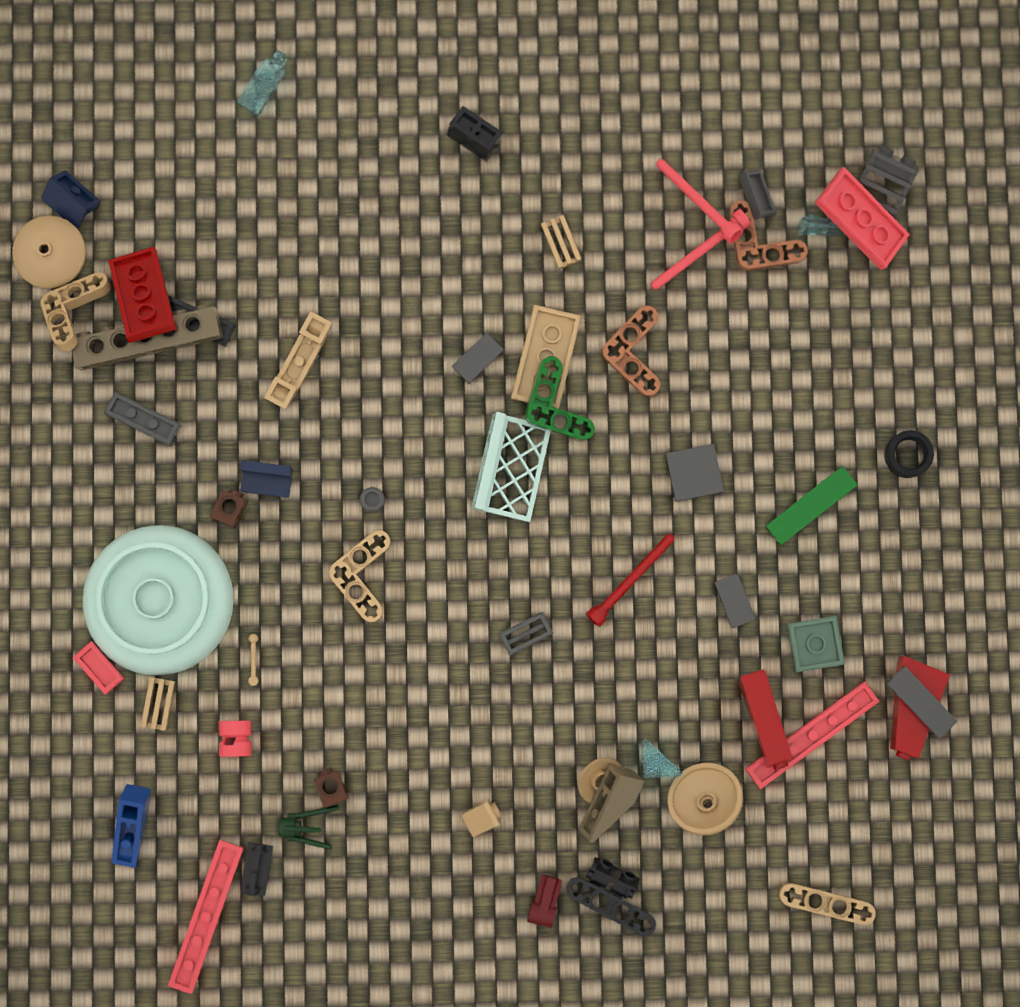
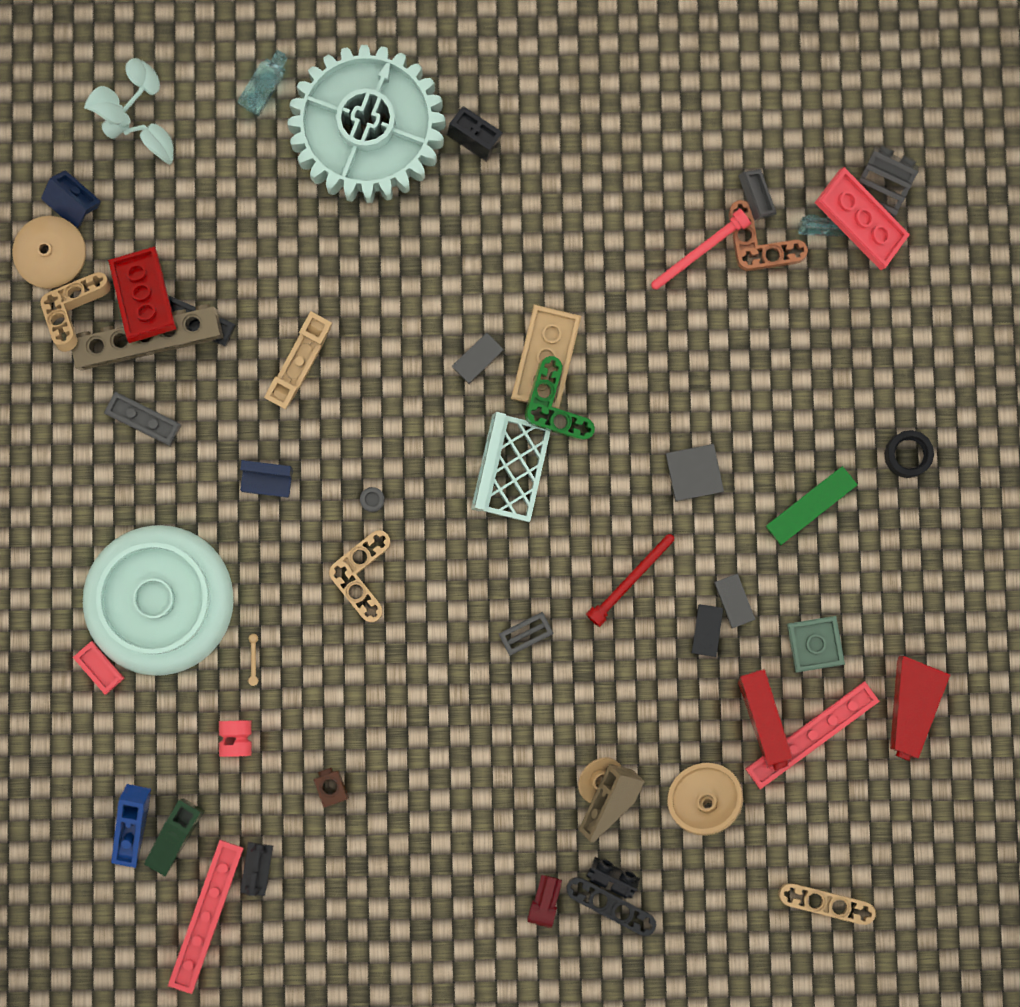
(107, 105): none -> light aqua plant
(148, 702): tan tile -> none
(173, 836): none -> dark green slope
(230, 519): reddish brown brick -> none
(292, 828): dark green plant -> none
(347, 95): none -> light aqua gear
(481, 818): tan slope -> none
(553, 223): tan tile -> none
(626, 356): nougat beam -> none
(655, 763): clear light blue slope -> none
(707, 630): none -> black tile
(730, 230): coral piece -> none
(921, 702): dark grey tile -> none

